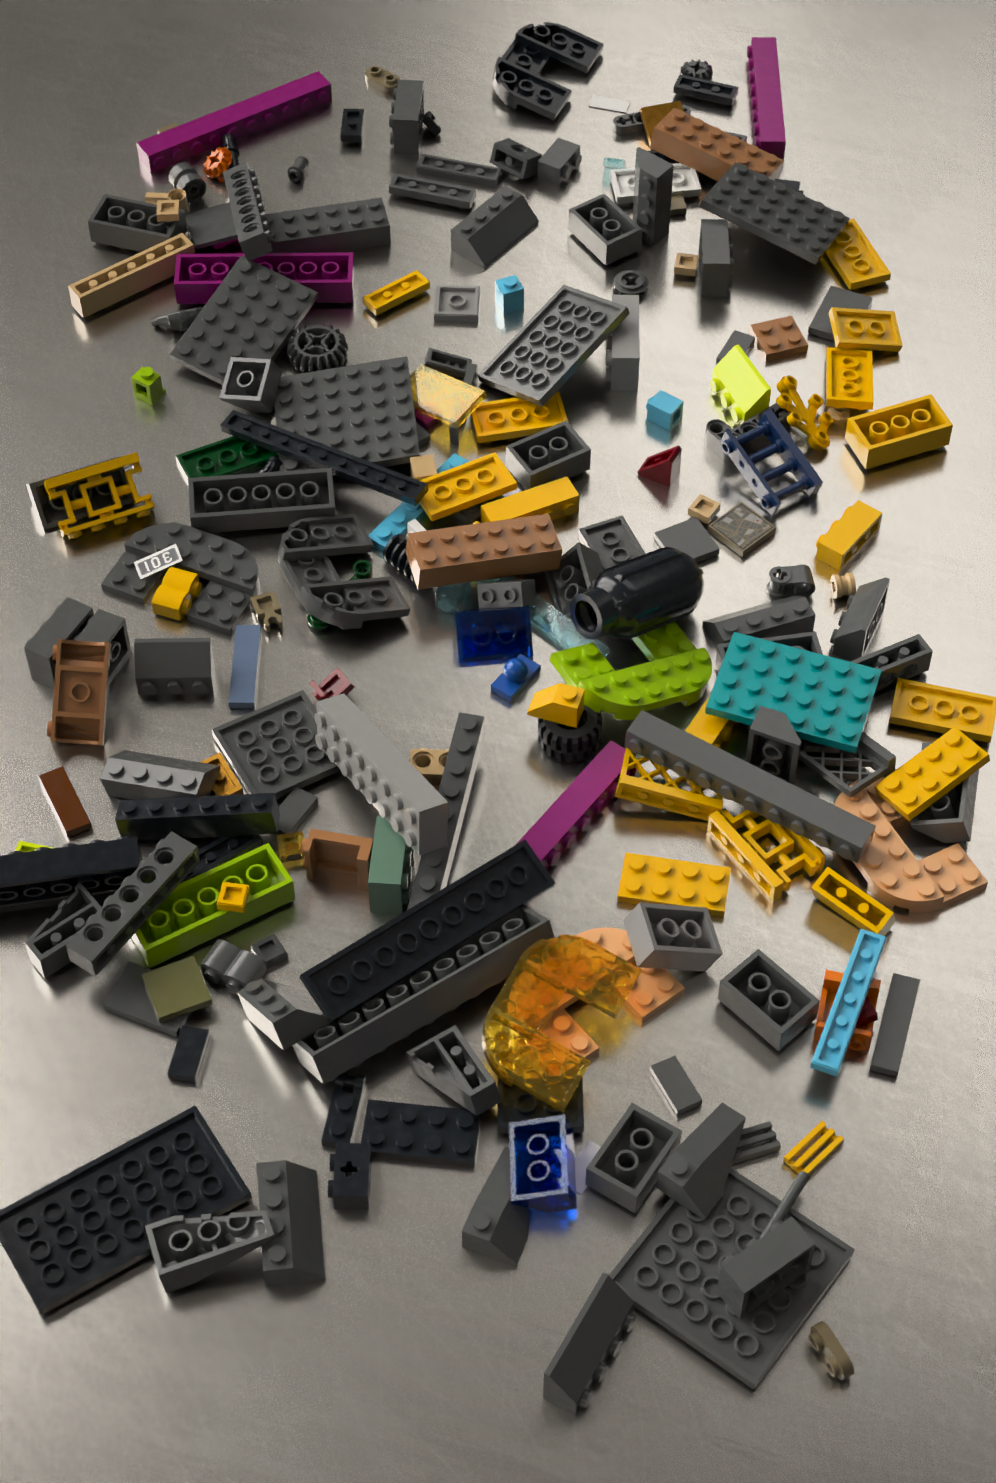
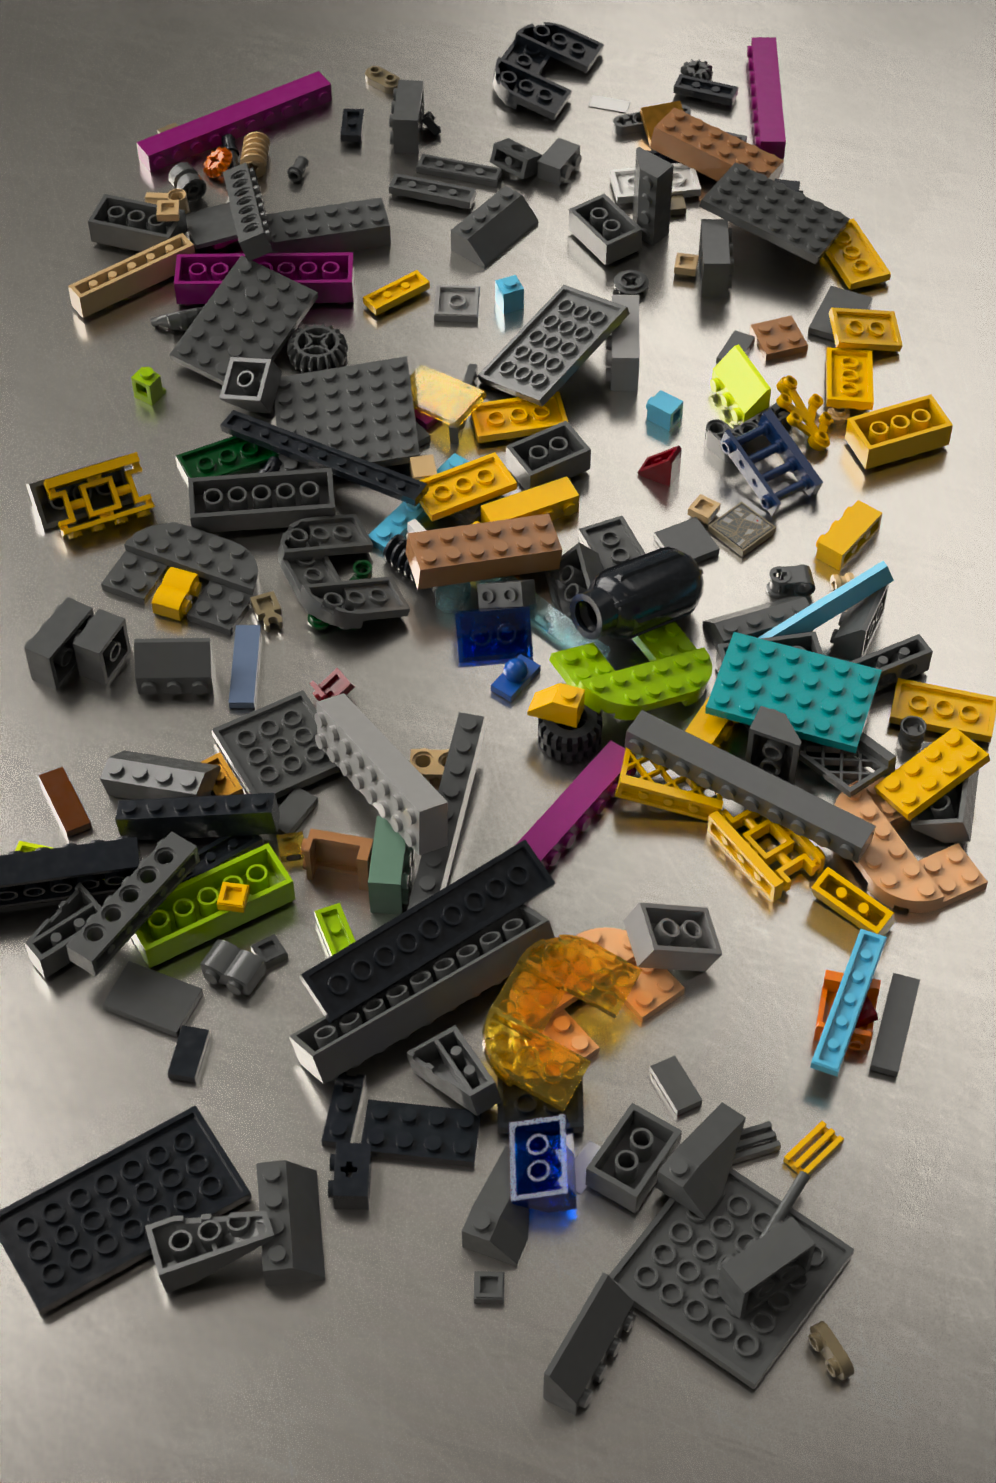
(79, 692): medium nougat piece -> none
(158, 561): sticker -> none
(176, 989): olive tile -> none
(255, 152): none -> tan piece
(281, 1012): dark grey slope -> none
(334, 928): none -> lime plate
(442, 363): dark grey slope -> none
(488, 1287): none -> dark grey tile
(612, 162): clear light blue tile -> none
(673, 883): yellow plate -> none
(768, 999): dark grey brick -> none
(834, 602): none -> medium azure tile
(912, 733): none -> dark grey wheel

